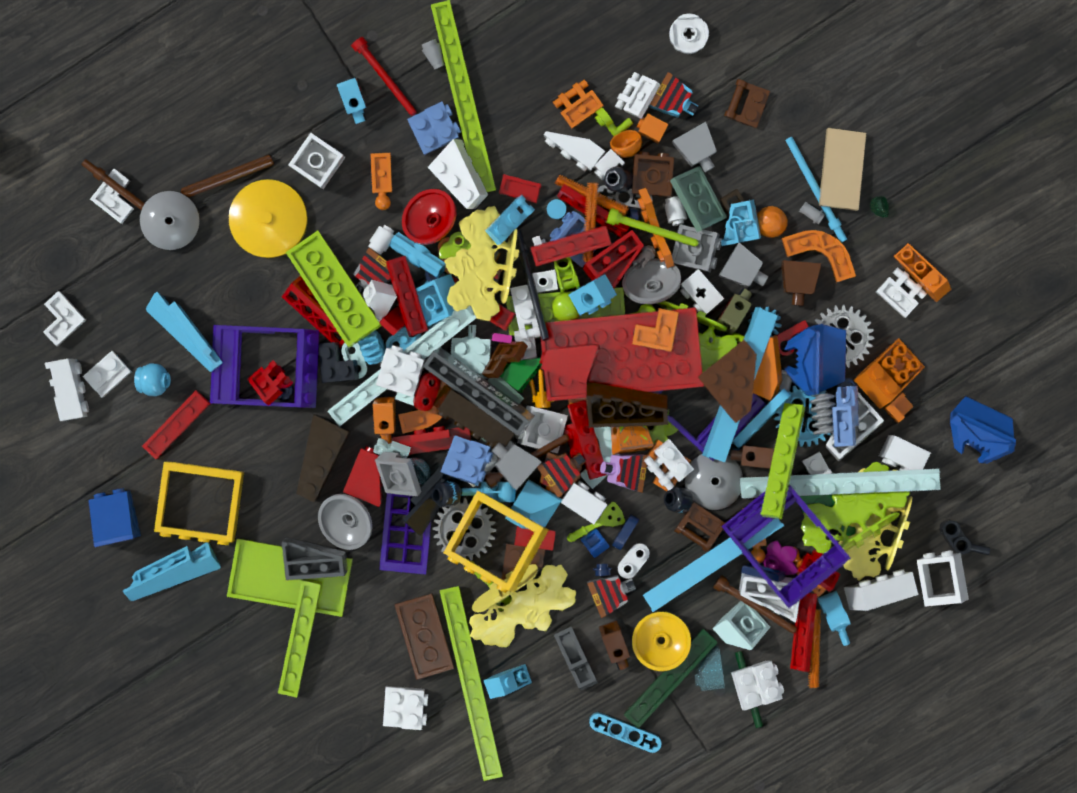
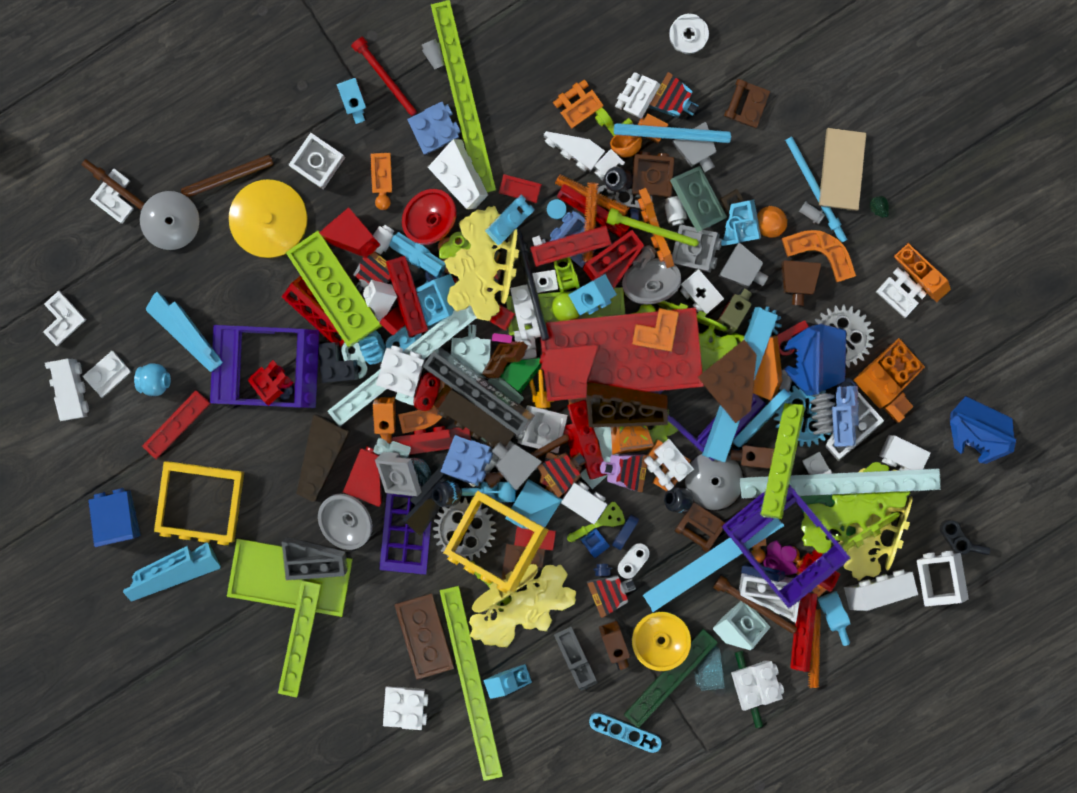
(350, 234): none -> red slope
(672, 133): none -> medium azure axle

